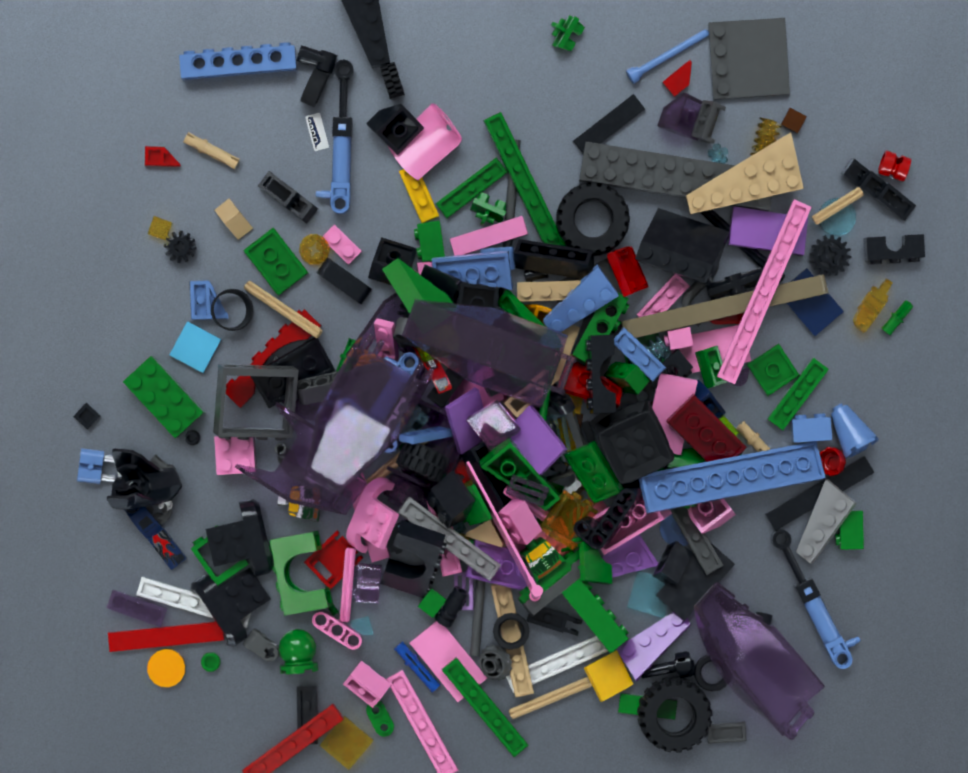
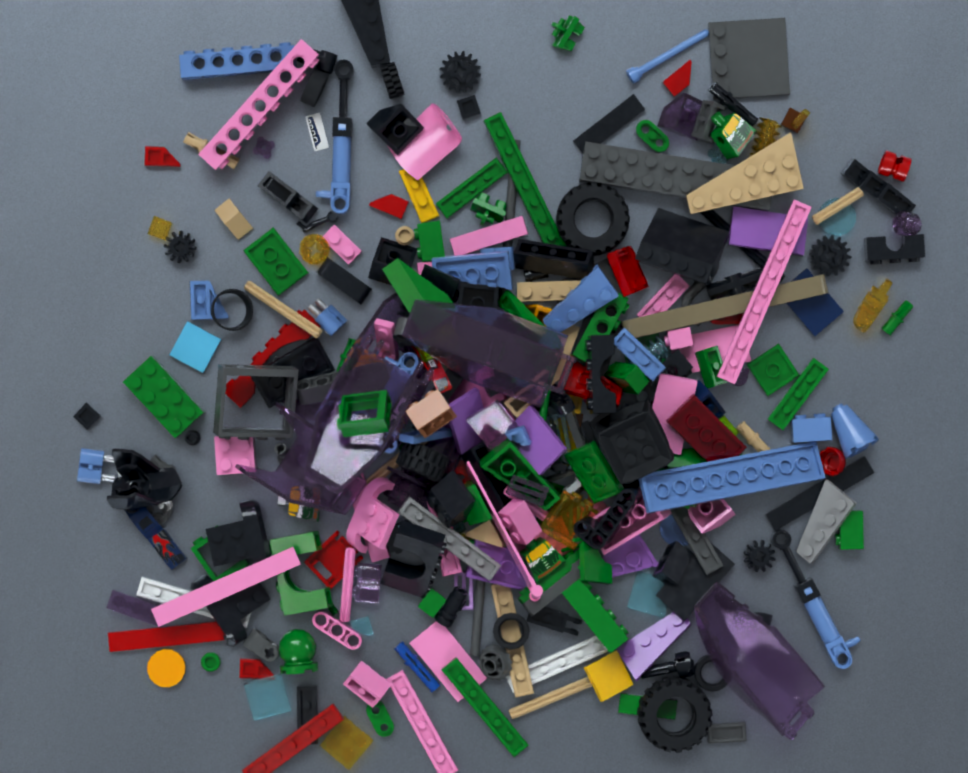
(210, 152): none -> bright pink brick
(225, 586): none -> bright pink tile
(253, 669): none -> red tile
(264, 152): none -> clear purple plate
(267, 696): none -> clear light blue tile
(317, 222): none -> black piece
(330, 319): none -> medium blue piece
(364, 401): none -> green window
(391, 204): none -> red tile
(404, 235): none -> tan plate
(430, 413): none -> brick
(451, 73): none -> black gear
(468, 107): none -> black tile
(519, 436): none -> medium blue tile
(652, 136): none -> green plate
(730, 102): none -> black pin
(731, 134): none -> torso
(753, 552): none -> black gear
(800, 118): none -> clear yellow tile
(906, 223): none -> clear purple head

